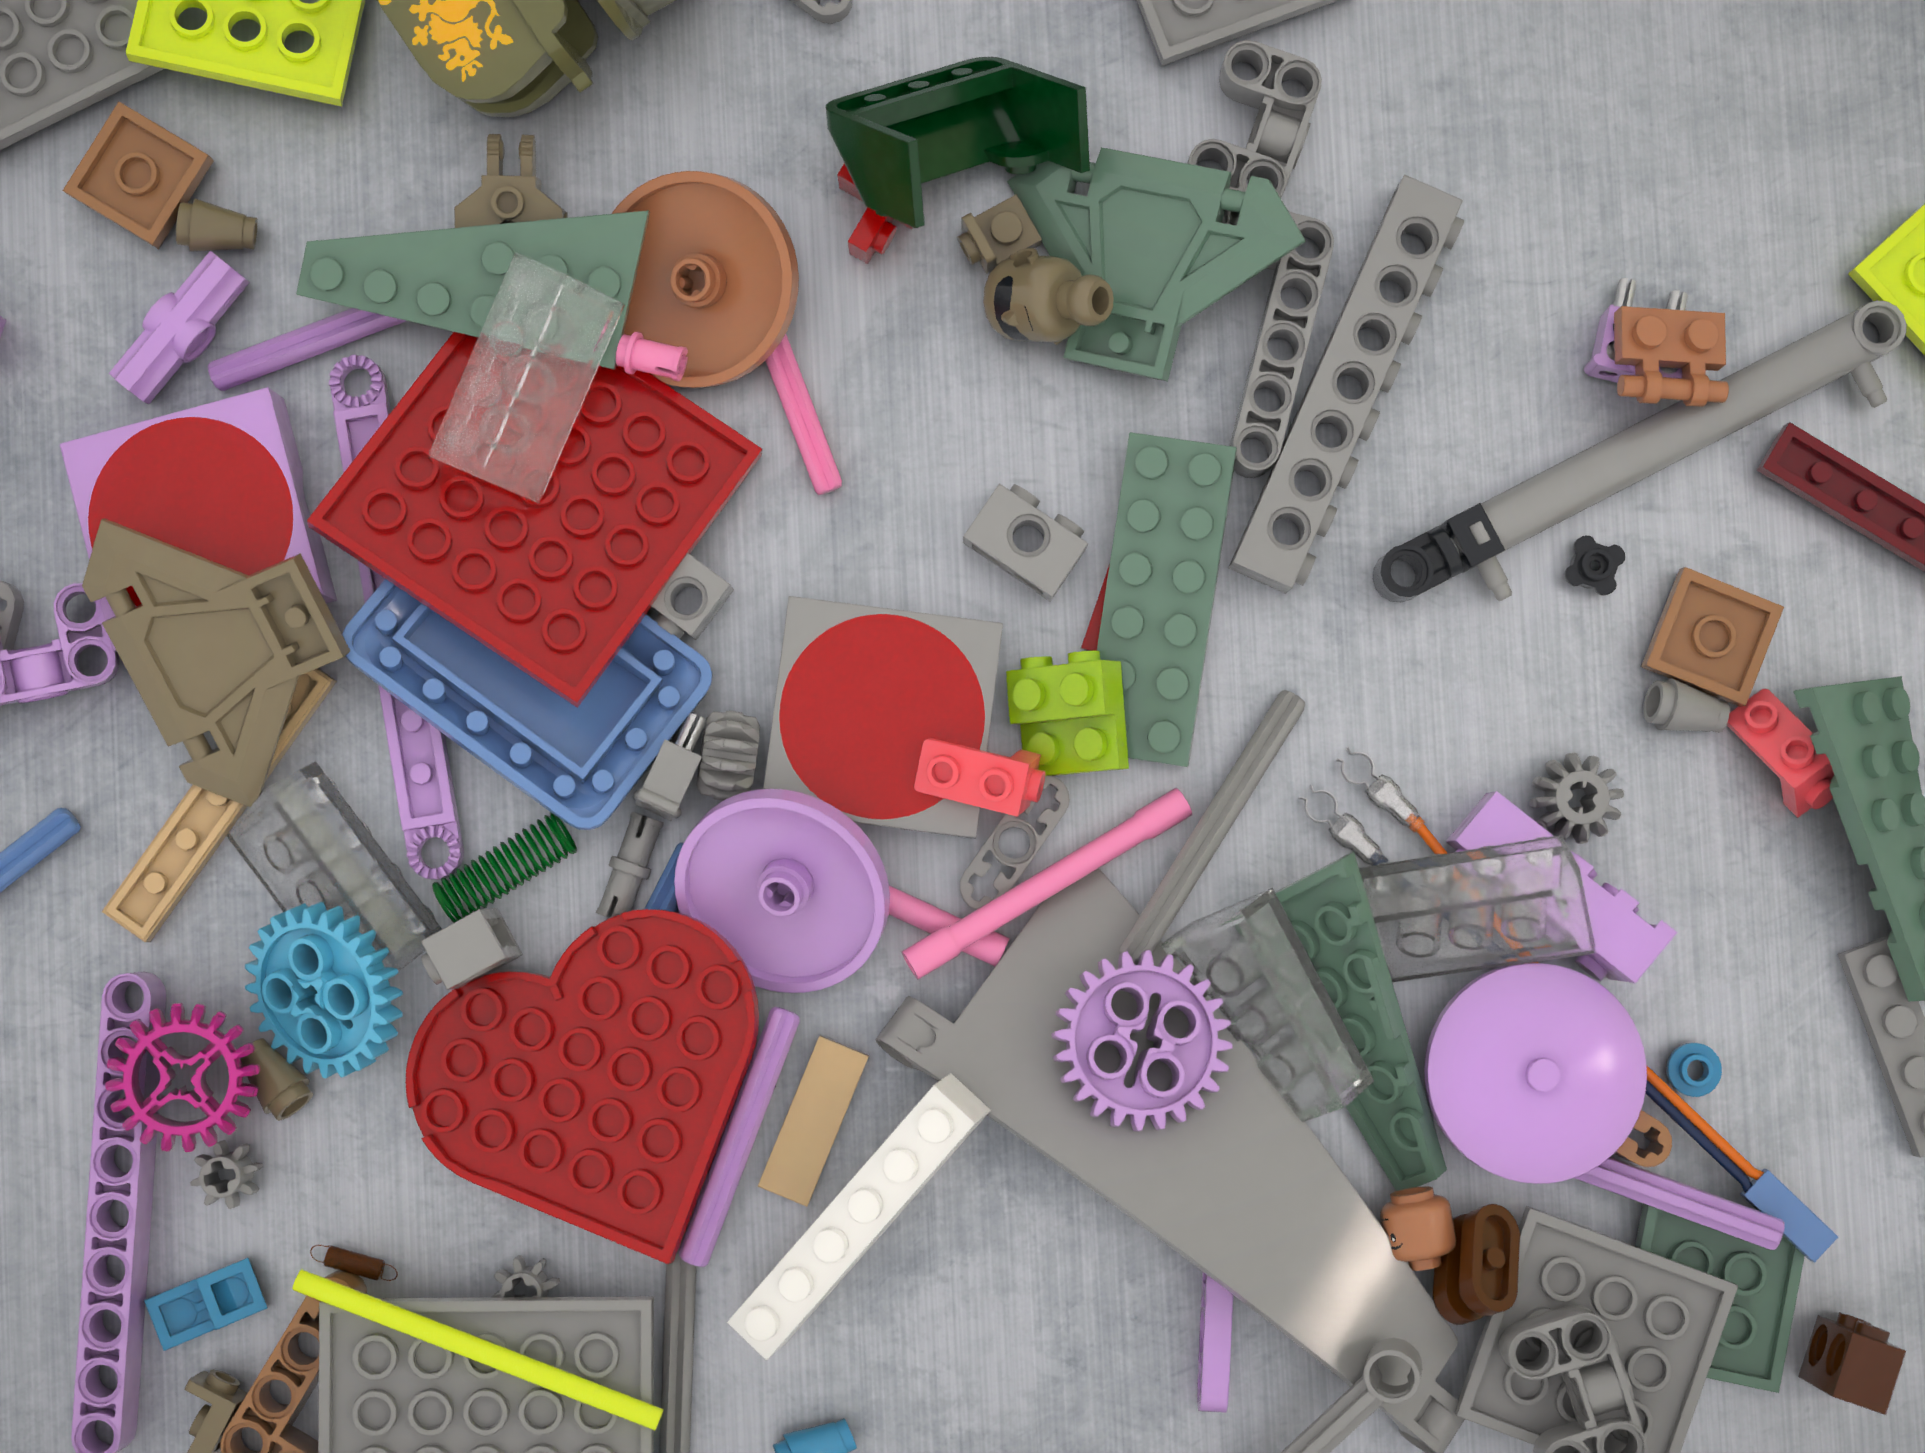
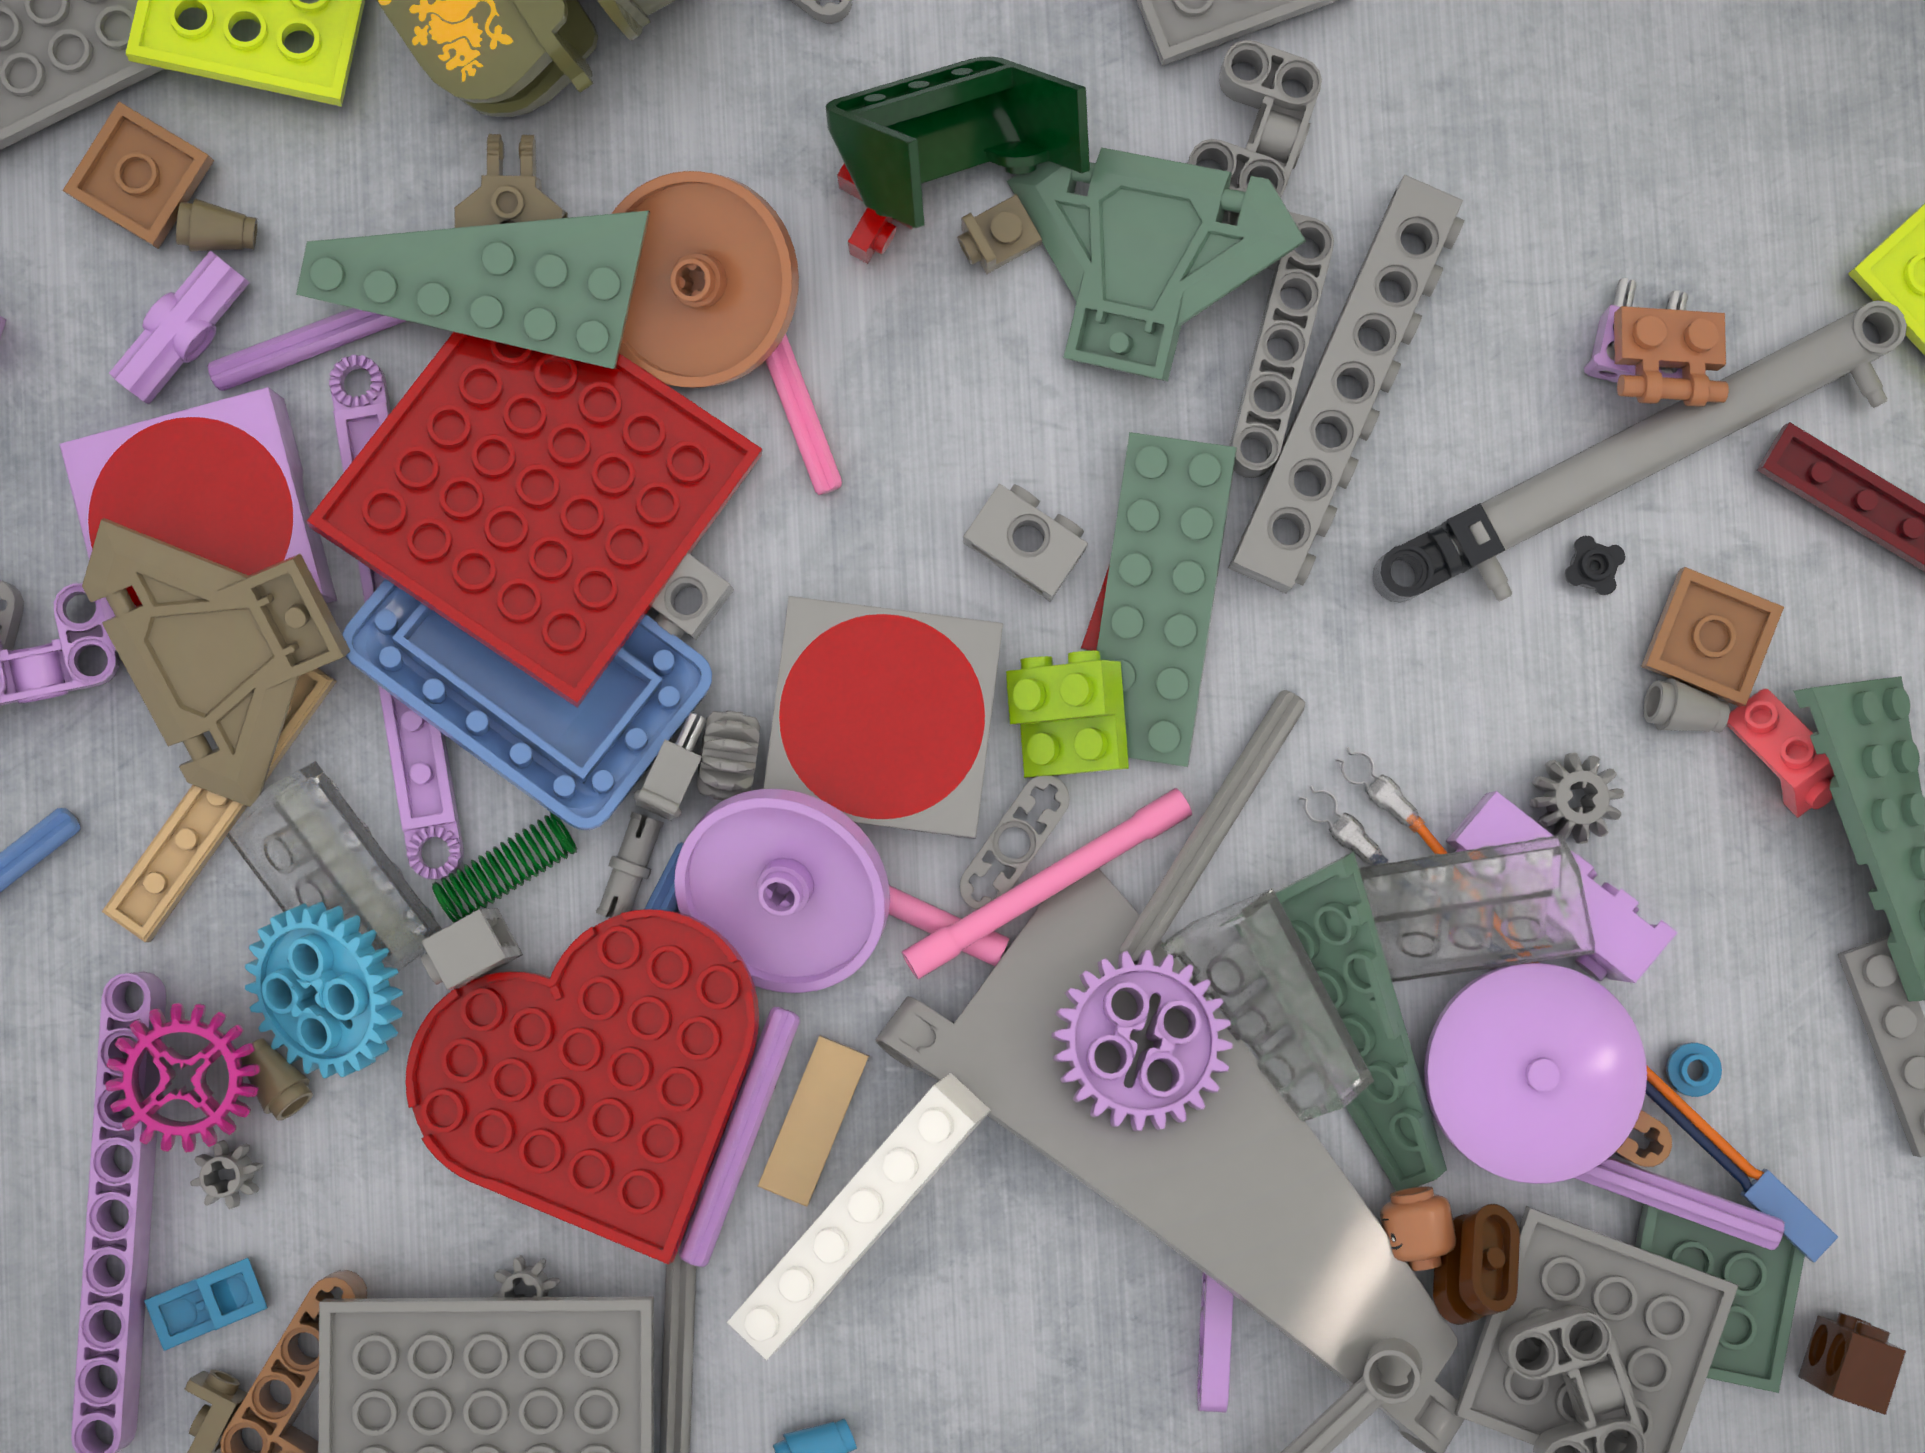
(354, 1263): dark orange piece -> none
(477, 1349): neon yellow piece -> none
(526, 378): clear slope -> none
(651, 357): bright pink pin -> none
(980, 776): coral bracket -> none
(1043, 298): dark tan piece -> none

